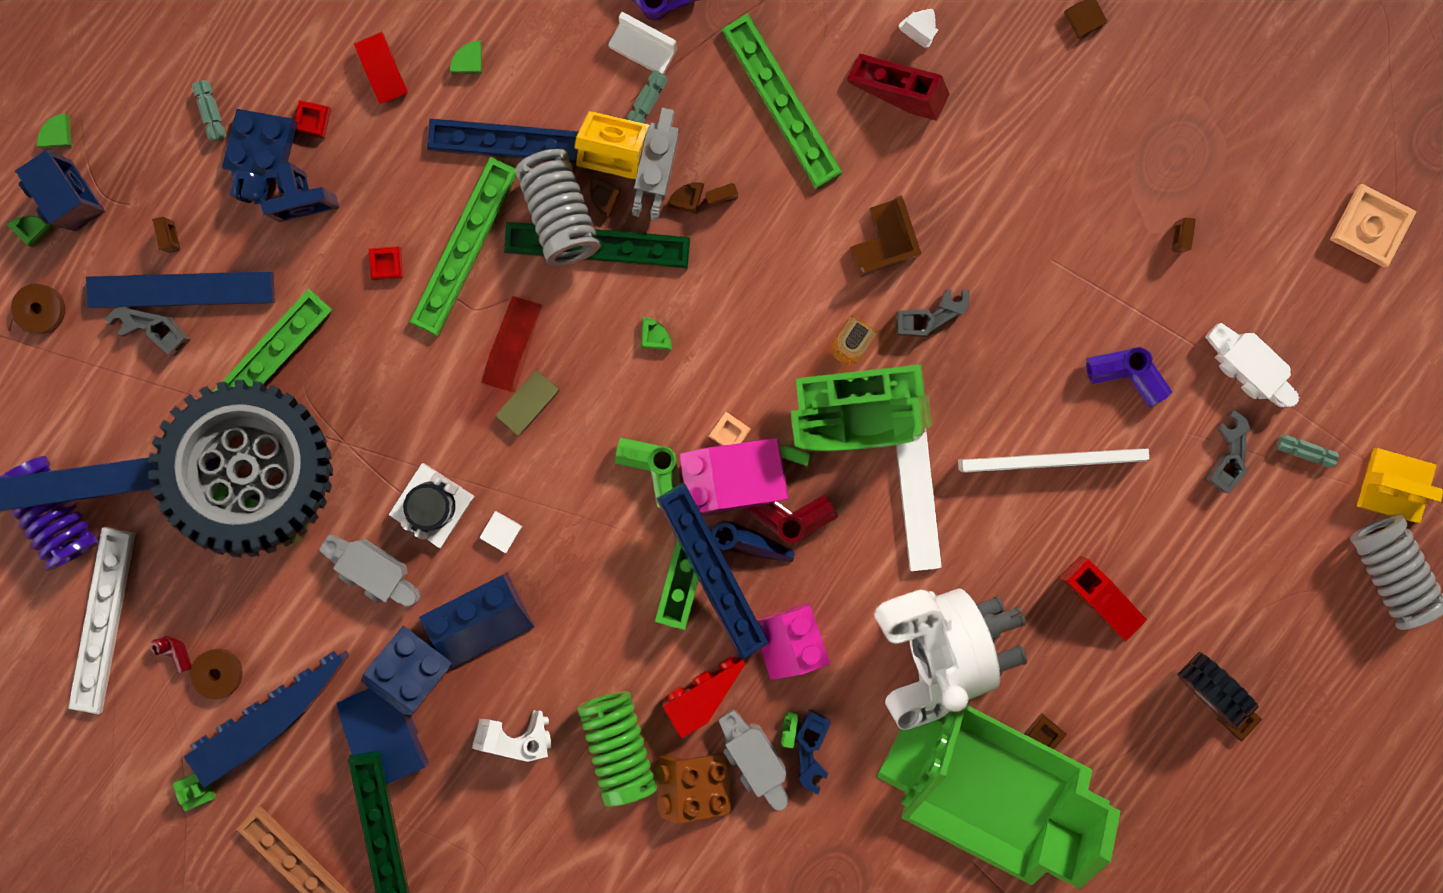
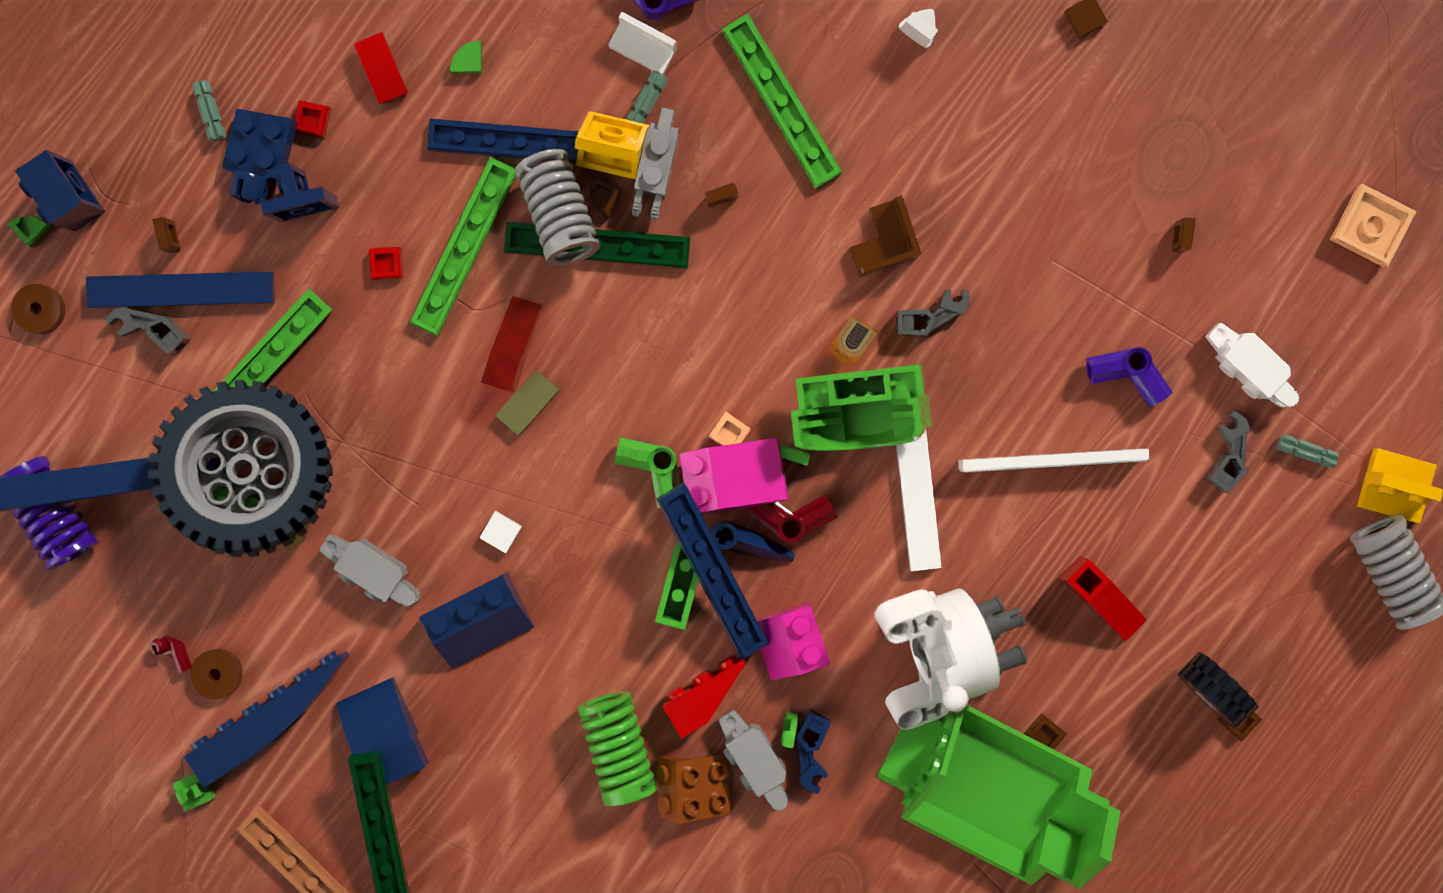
(55, 132): bright green tile -> none
(102, 620): white tile -> none
(406, 672): dark blue brick -> none
(429, 505): piece -> none
(492, 739): white tile -> none
(654, 335): bright green tile -> none
(687, 197): reddish brown tile -> none
(901, 85): dark red slope -> none

